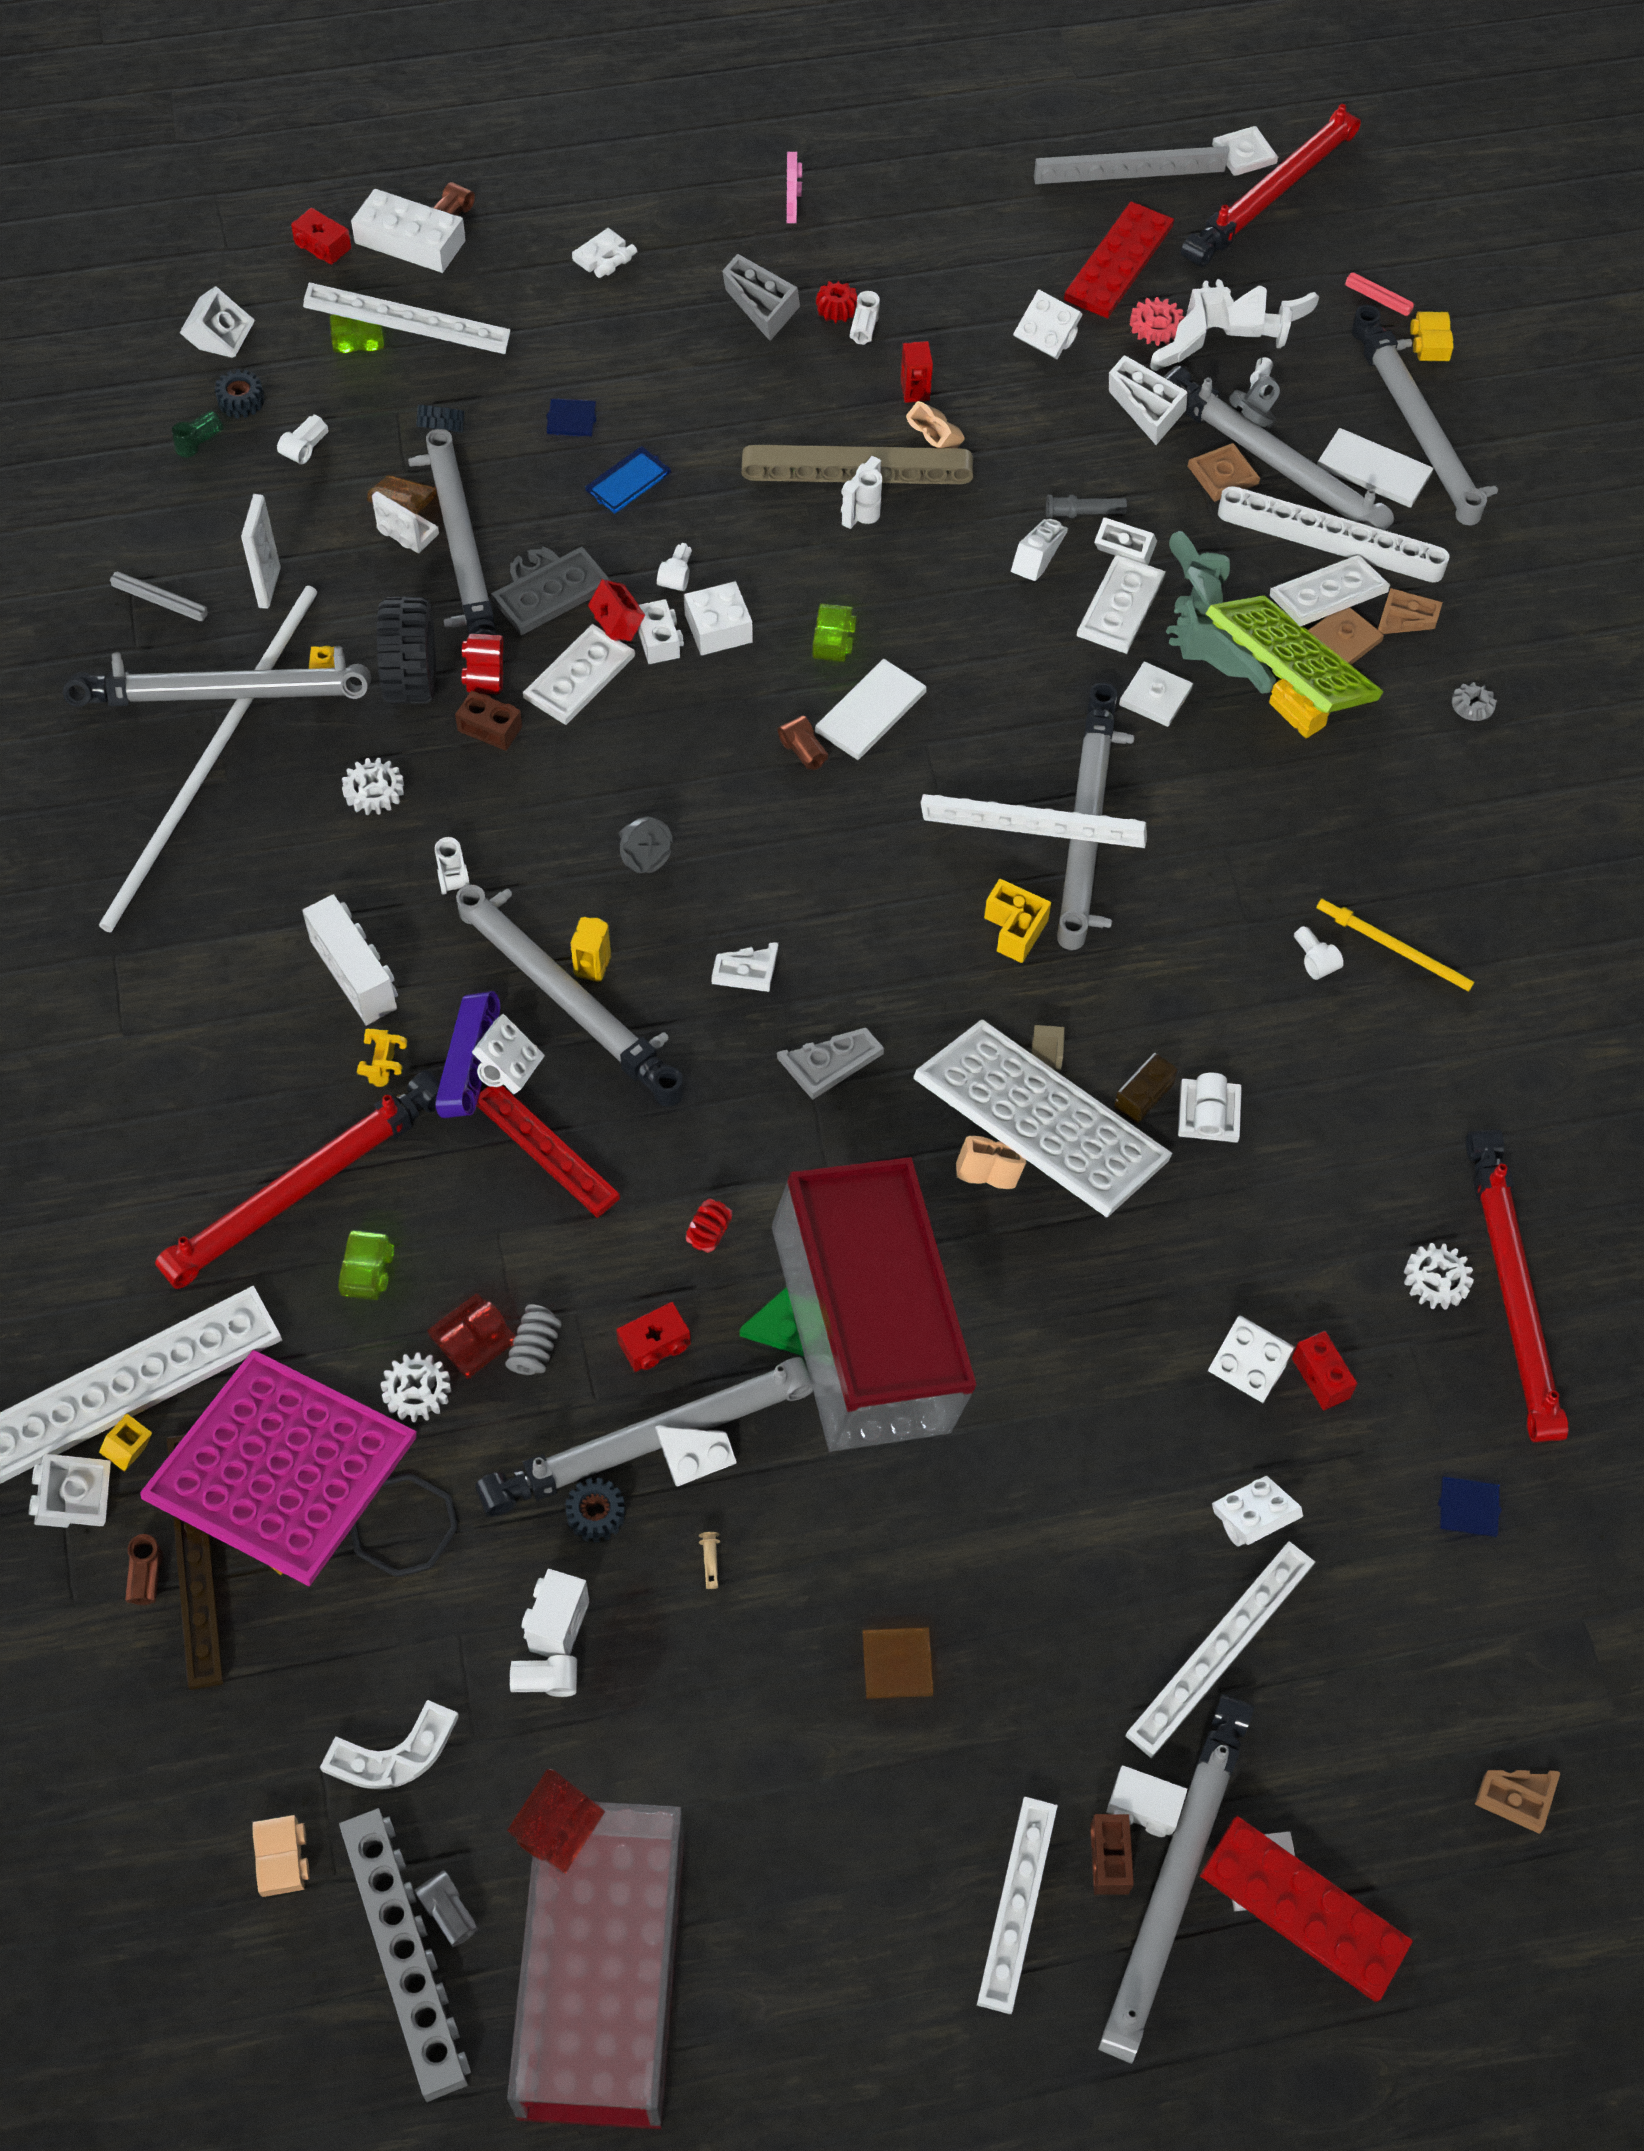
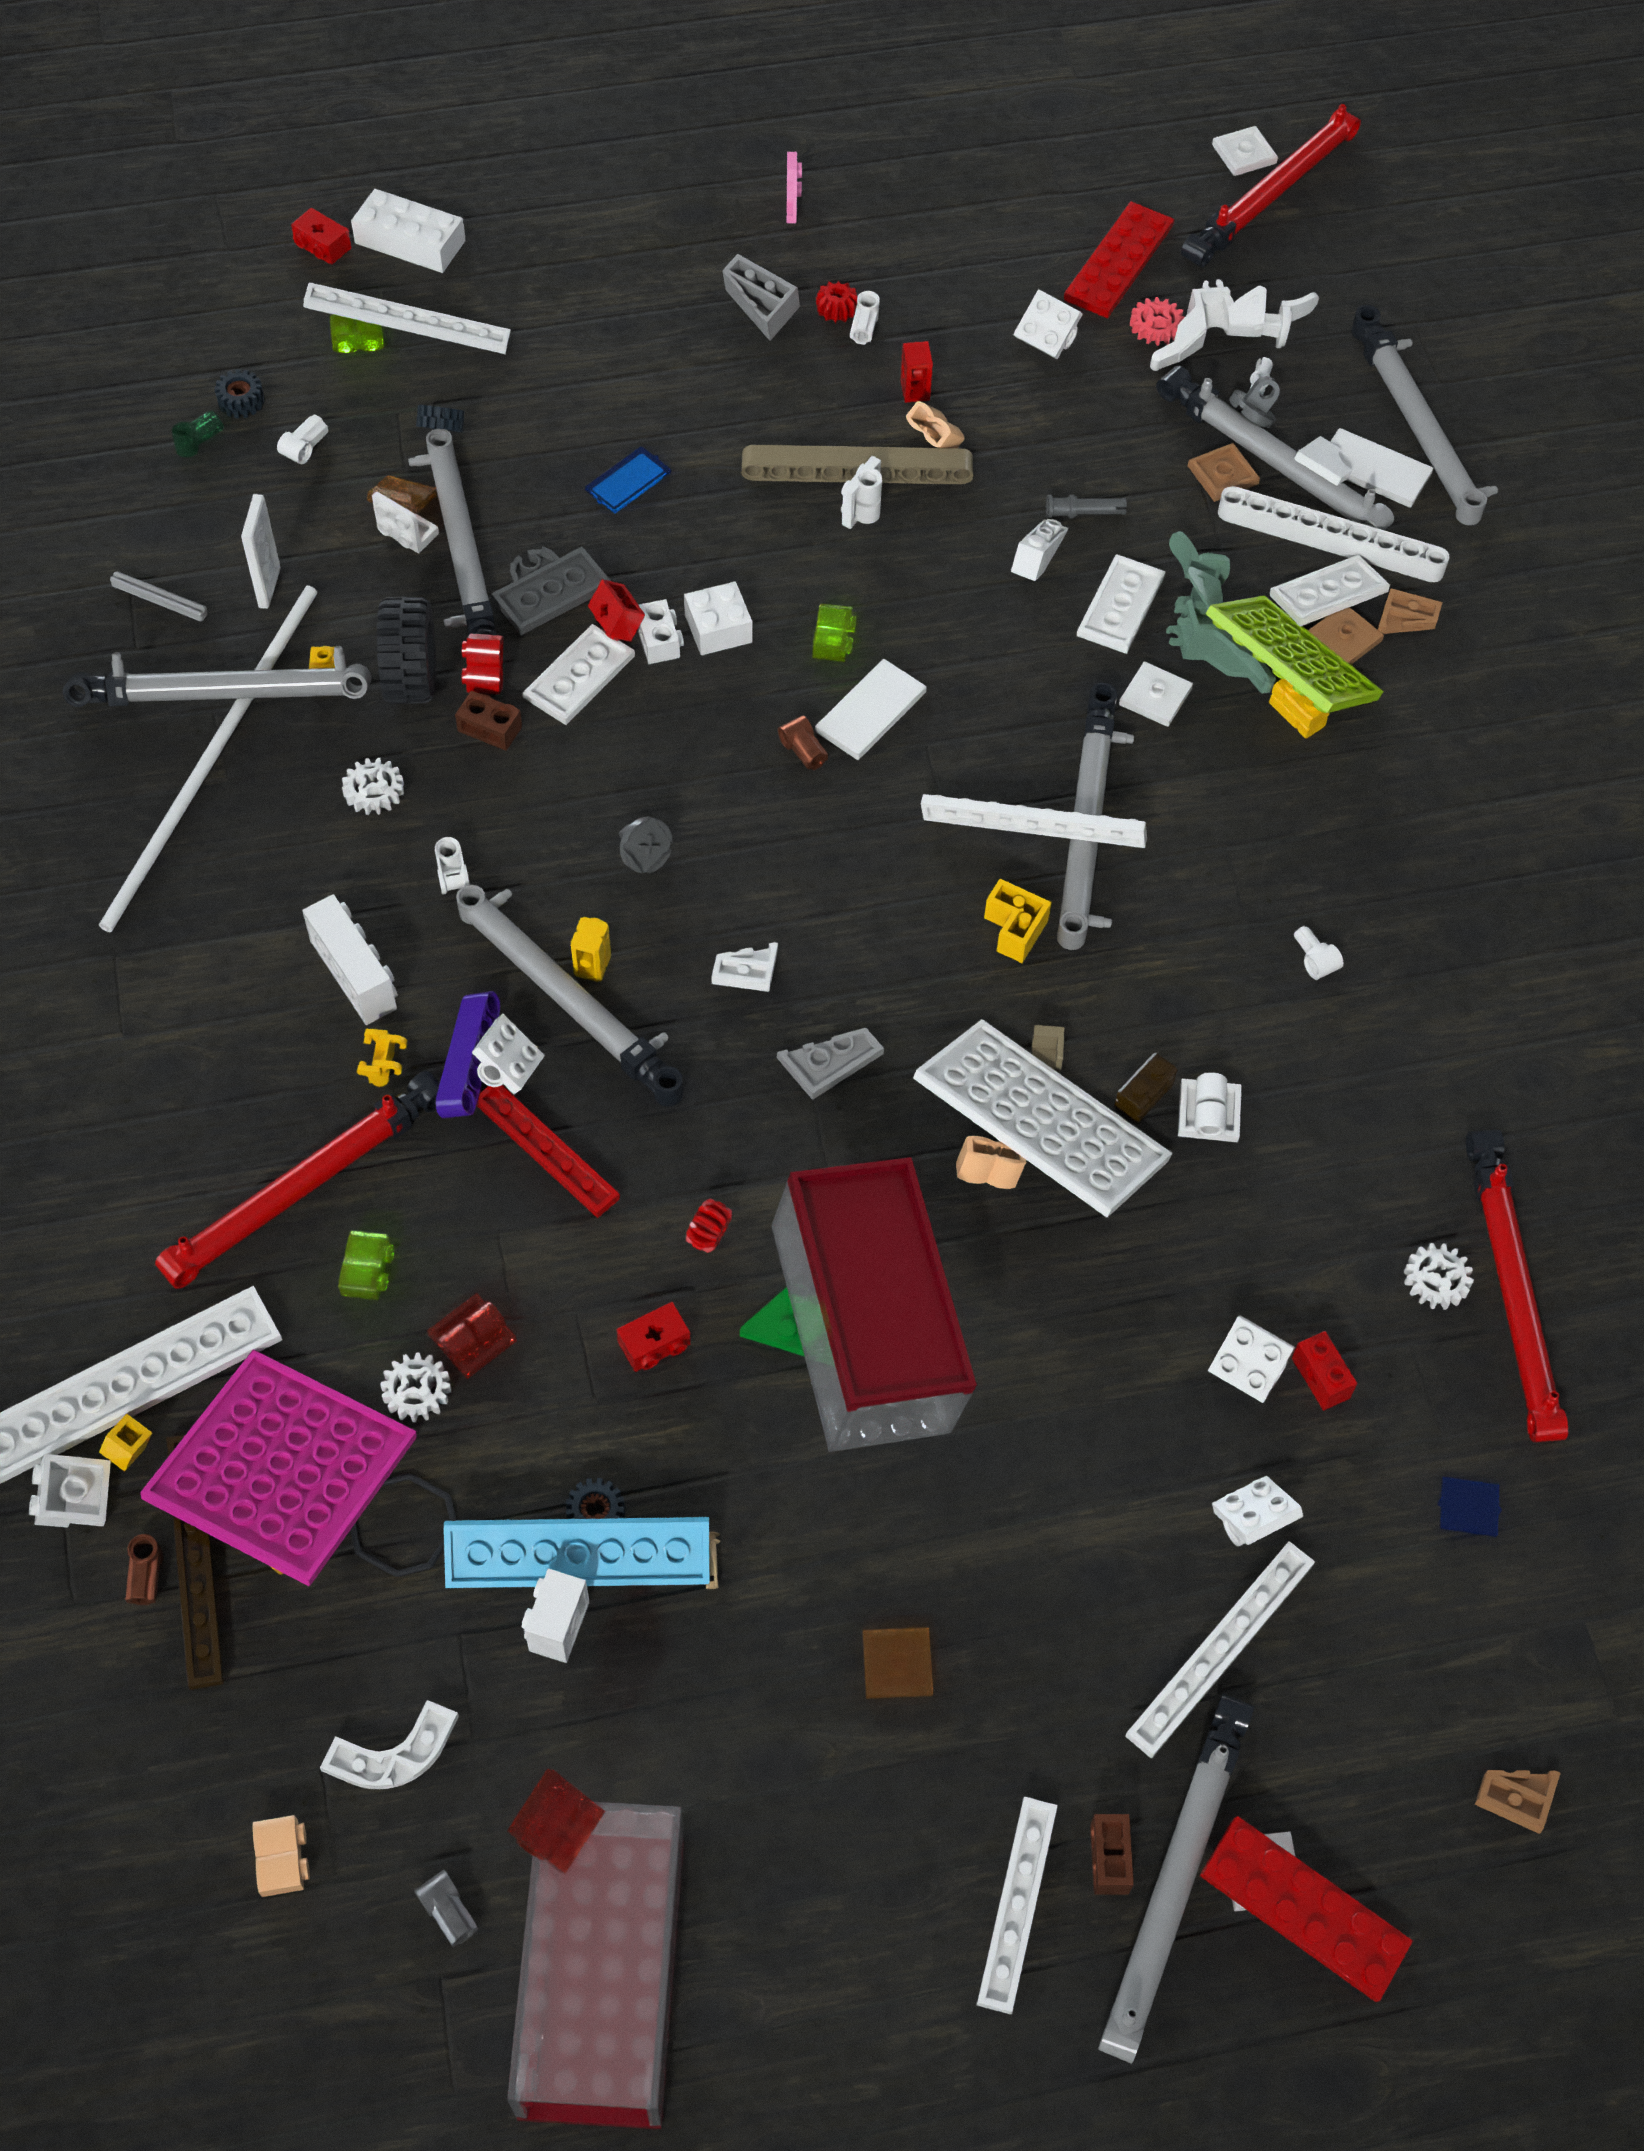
(217, 324): white slope -> none
(433, 2078): light grey brick -> none
(455, 199): copper piece -> none
(533, 1340): light grey piece -> none
(545, 1475): light grey piece -> none
(554, 1676): white piece -> none
(571, 417): clear blue piece -> none
(590, 1549): none -> medium azure plate
(603, 253): white plate -> none
(675, 572): white axle -> none
(694, 1452): white wing -> none
(1125, 541): white brick -> none
(1130, 165): light grey plate -> none
(1147, 397): white wedge -> none
(1147, 1801): white brick -> none
(1324, 460): none -> white tile
(1345, 917): yellow bar -> none
(1379, 294): coral axle -> none
(1432, 336): yellow brick -> none
(1481, 709): light grey gear -> none

